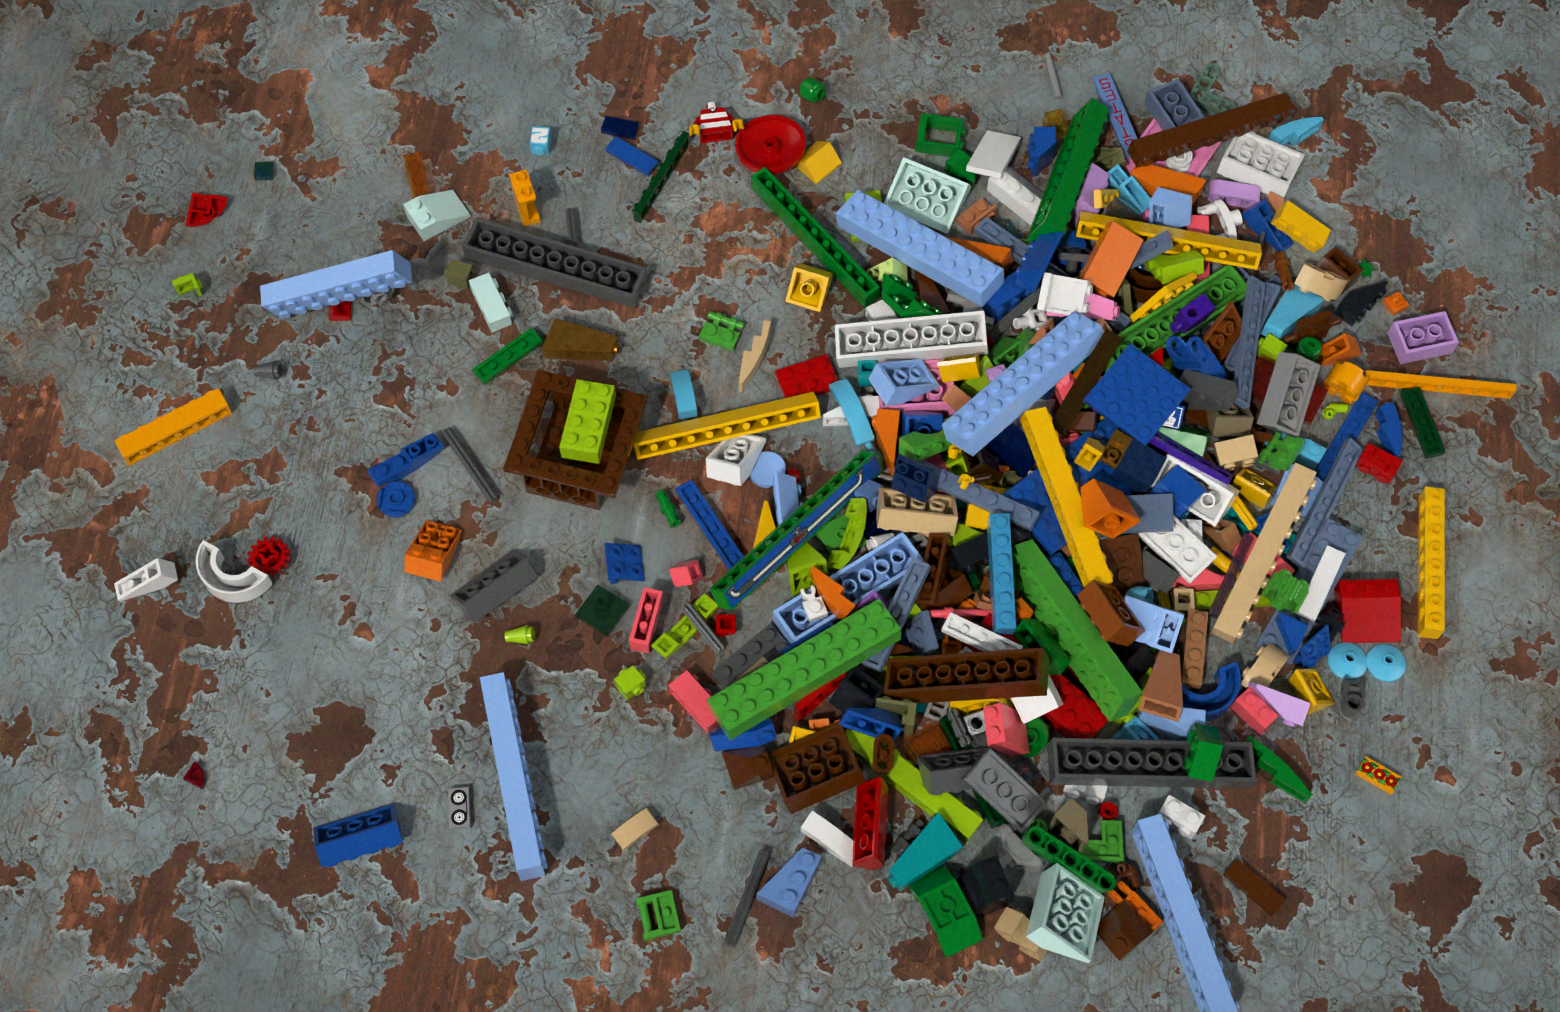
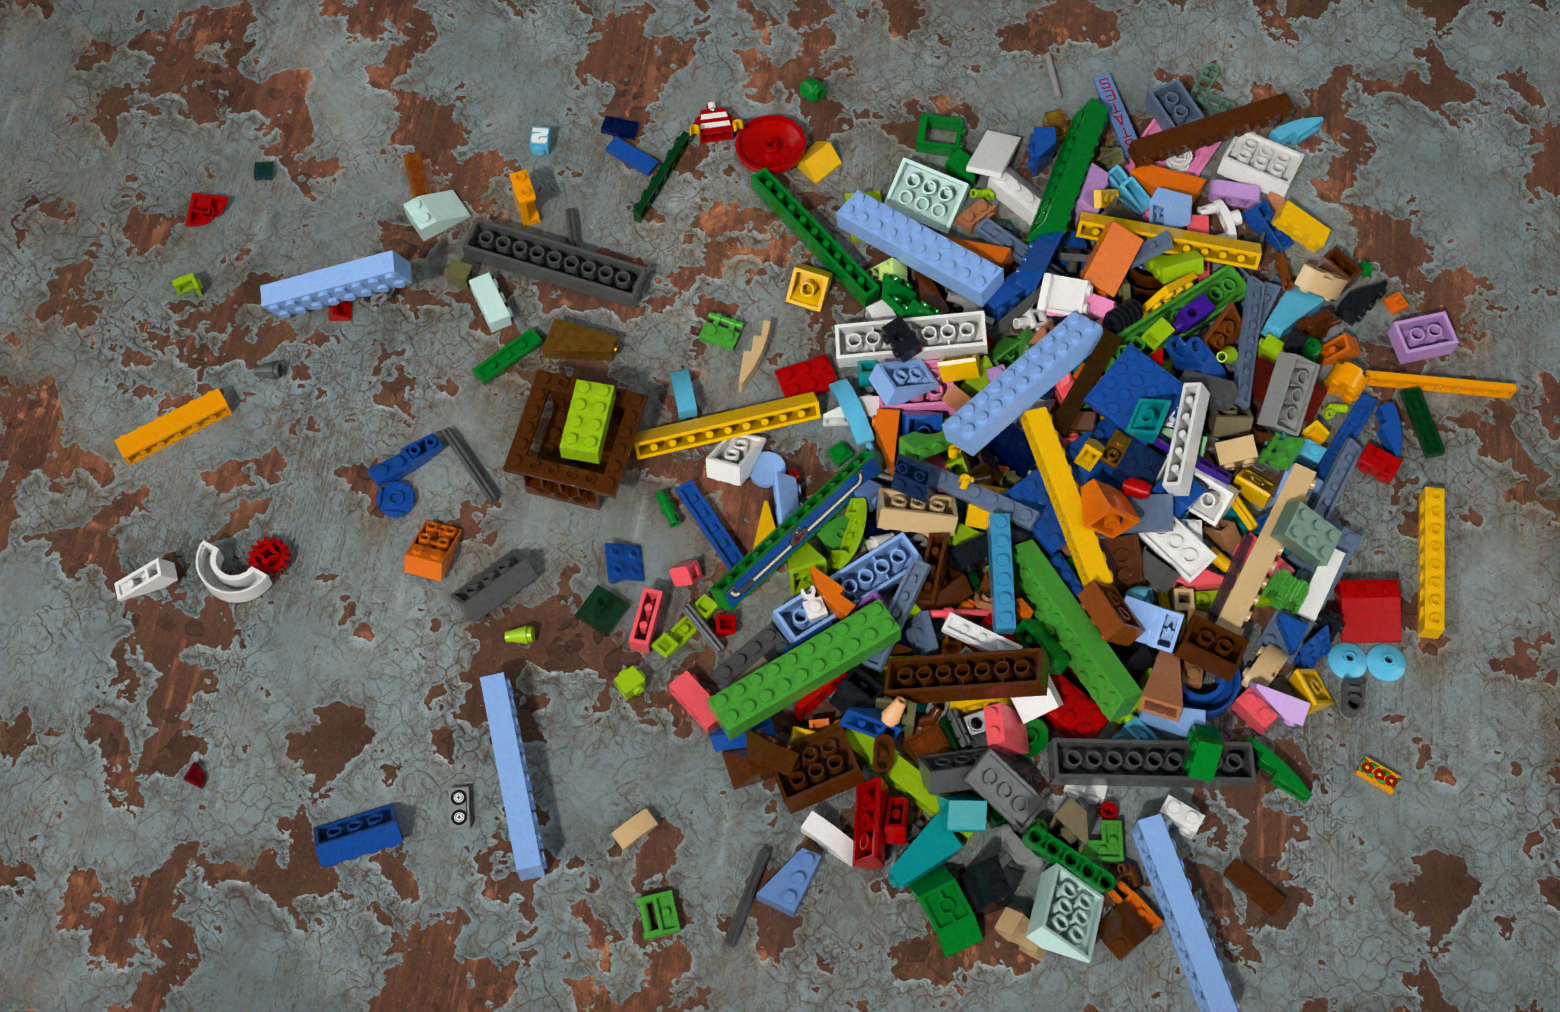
(770, 752): none -> reddish brown slope
(840, 454): none -> green plate
(892, 714): none -> light nougat cone
(897, 820): none -> red brick
(899, 329): none -> black brick
(930, 719): none -> reddish brown arm
(963, 813): none -> teal slope
(982, 193): none -> lime arm
(1123, 316): none -> black piece
(1136, 488): none -> red brick
(1148, 418): none -> teal slope
(1158, 333): none -> lime brick
(1186, 439): none -> white brick
(1211, 647): none -> reddish brown brick
(1227, 355): none -> lime cone
(1295, 342): none -> black slope
(1306, 534): none -> sand green brick
(1316, 433): none -> yellow panel

